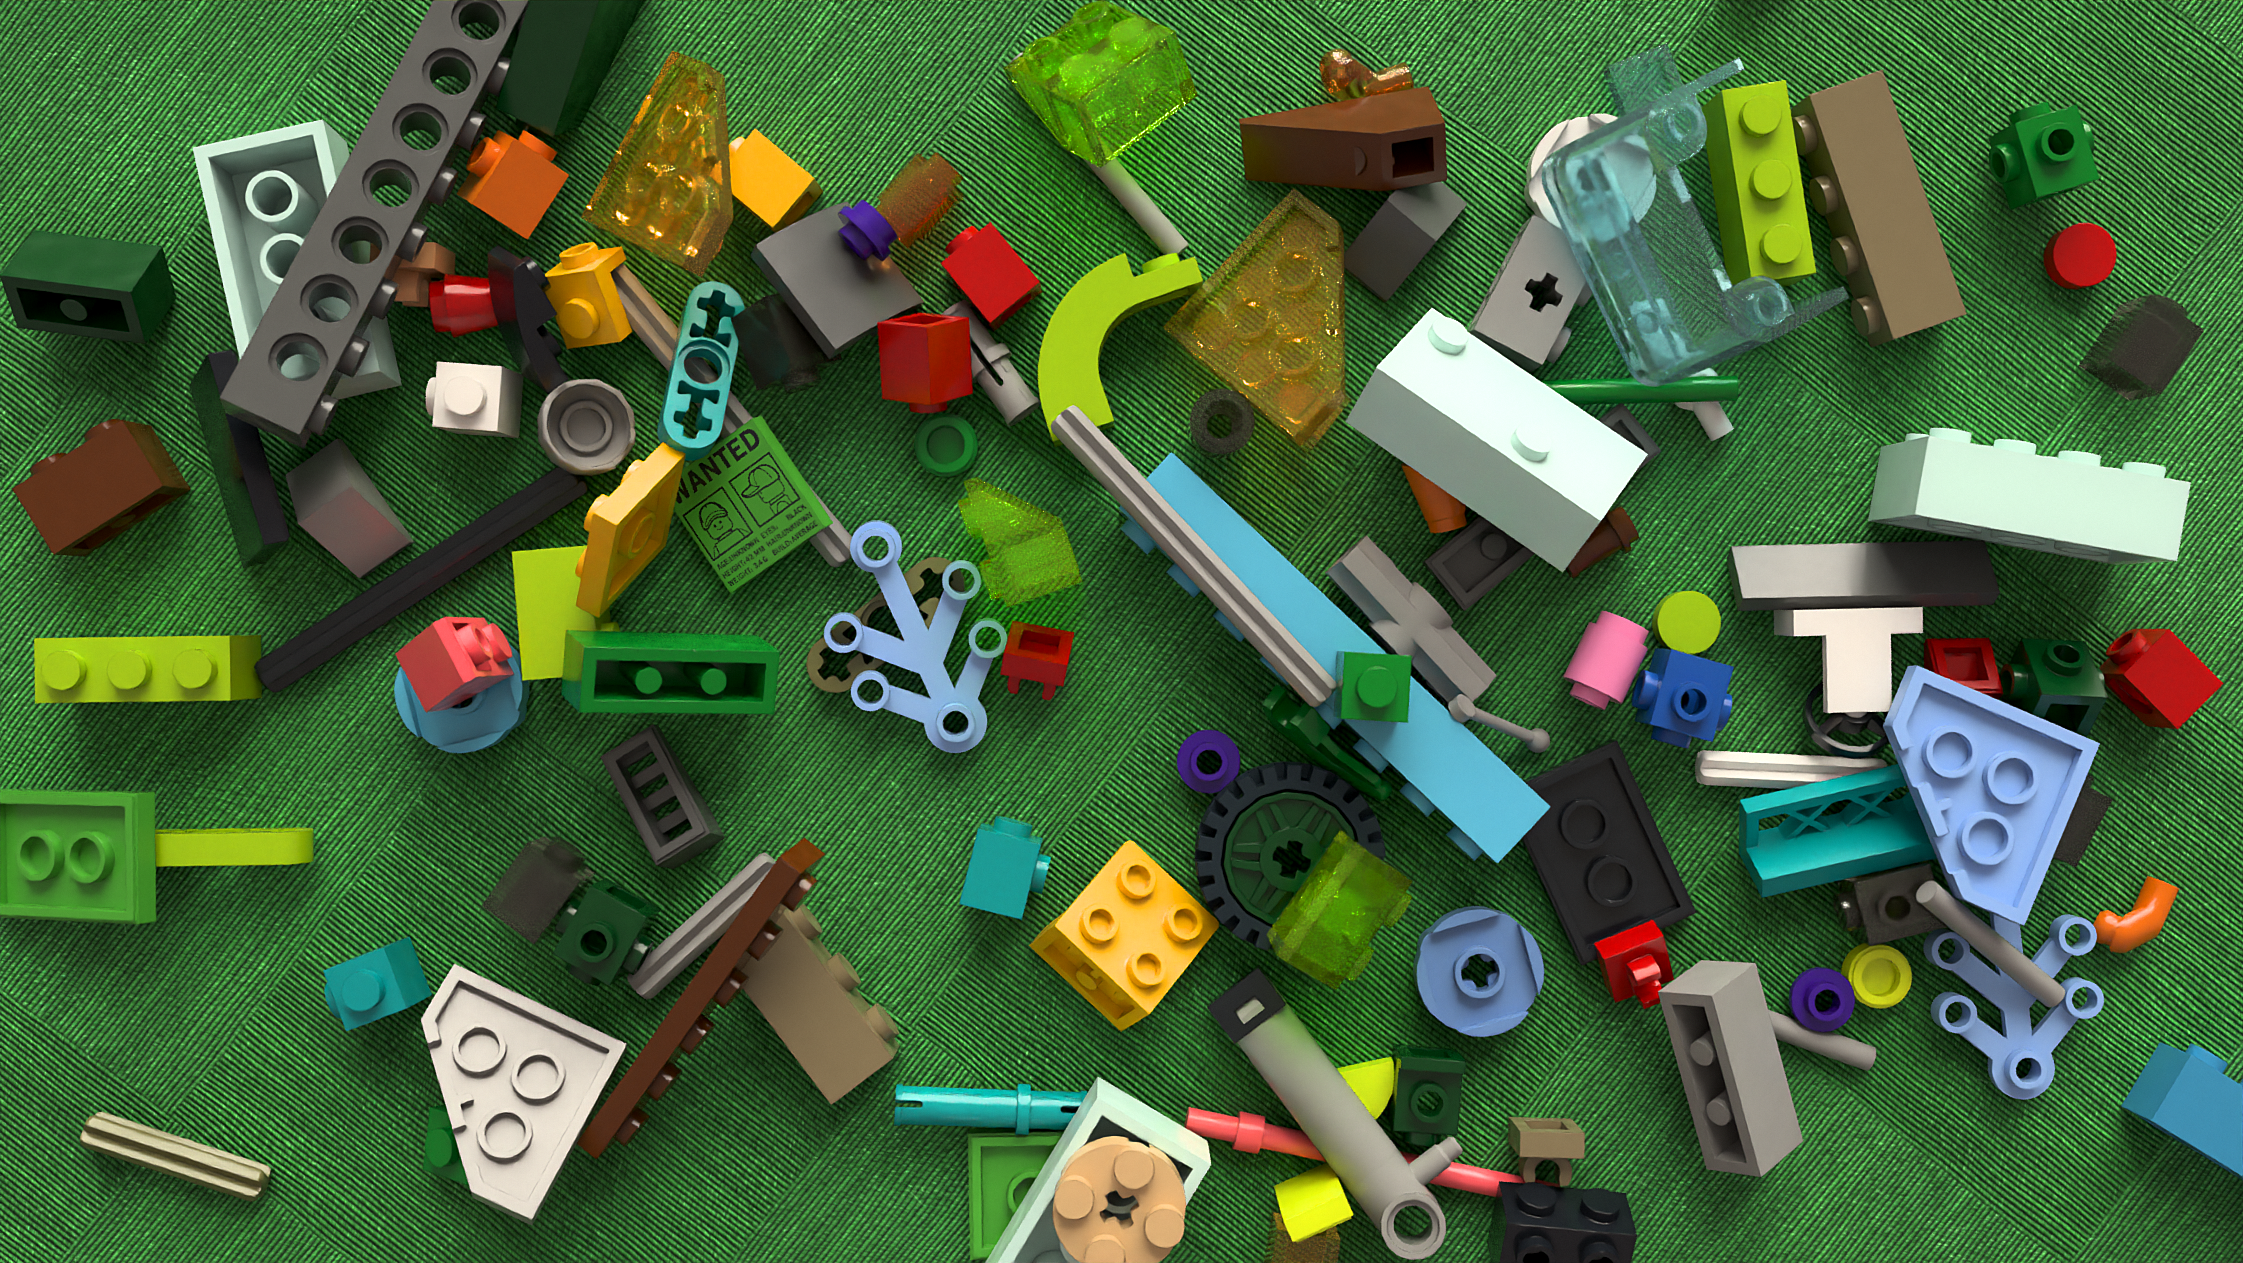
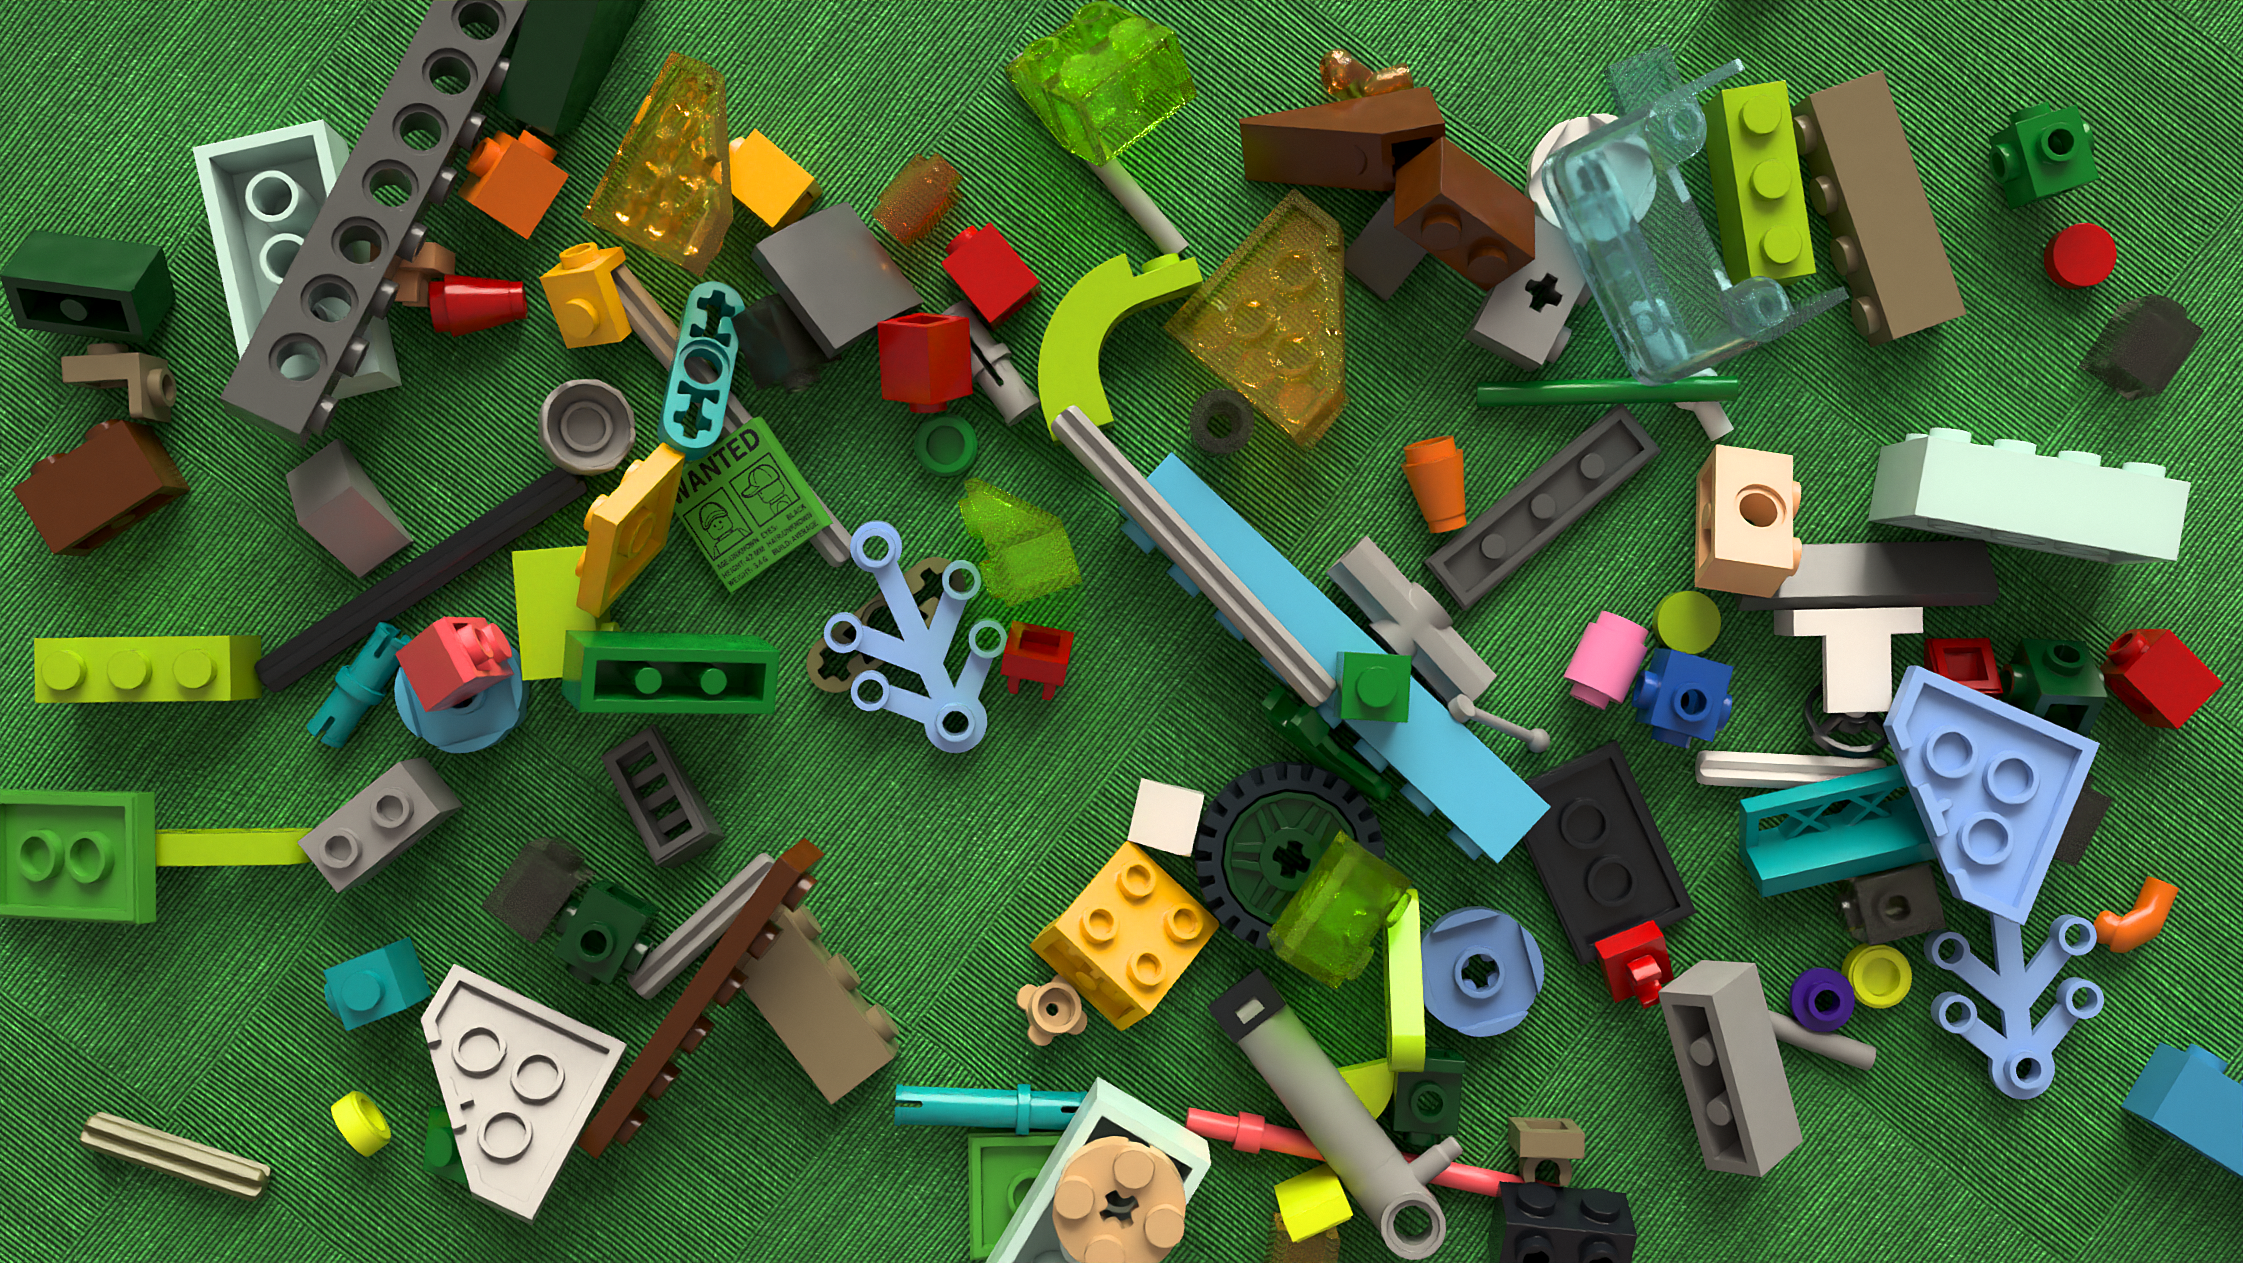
(112, 366): none -> dark tan bracket
(238, 465): black tile -> none
(359, 686): none -> teal pin
(361, 1123): none -> neon yellow tile
(380, 824): none -> light grey brick
(475, 399): white brick -> none
(520, 311): black slope -> none
(866, 231): dark purple plate -> none
(1004, 868): teal brick -> none
(1044, 1026): none -> tan plate
(1166, 817): none -> white slope
(1202, 741): dark purple plate -> none
(1404, 991): none -> beam
(1464, 214): none -> reddish brown brick
(1495, 438): light aqua brick -> none
(1612, 534): reddish brown pin -> none
(1728, 549): none -> light nougat brick
(1990, 943): light grey bar -> none

